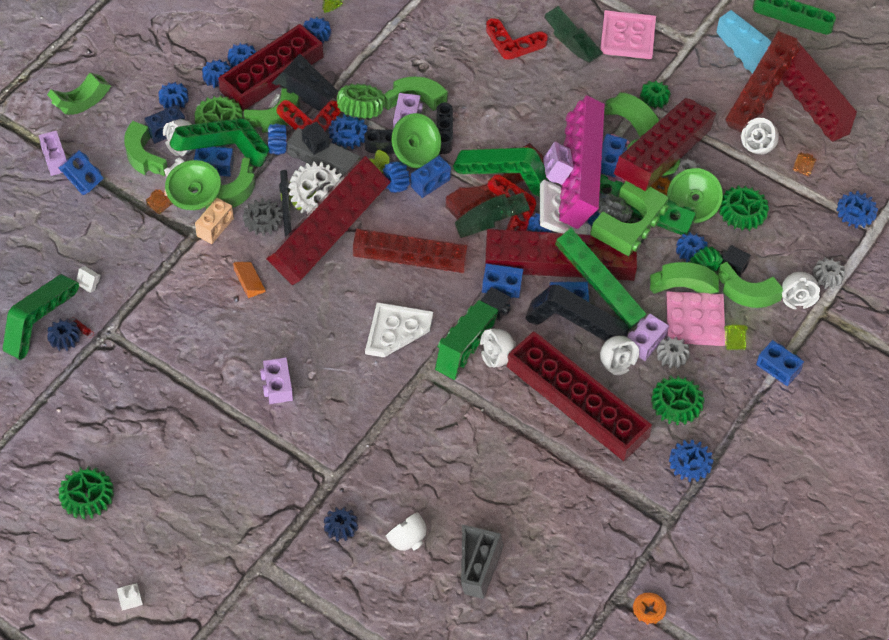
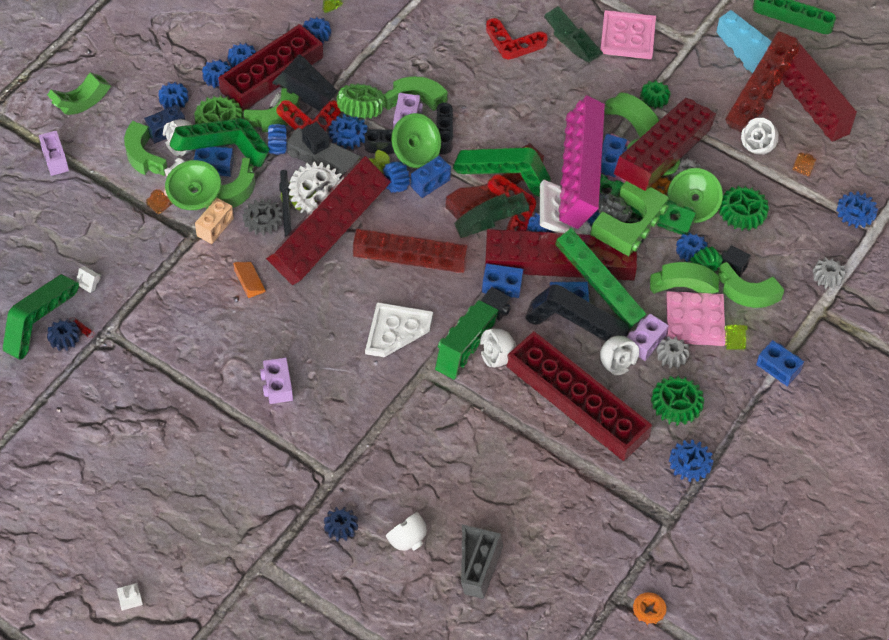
(73, 491): green gear -> none
(78, 176): blue brick -> none
(558, 163): lavender brick -> none
(800, 290): white cylinder -> none

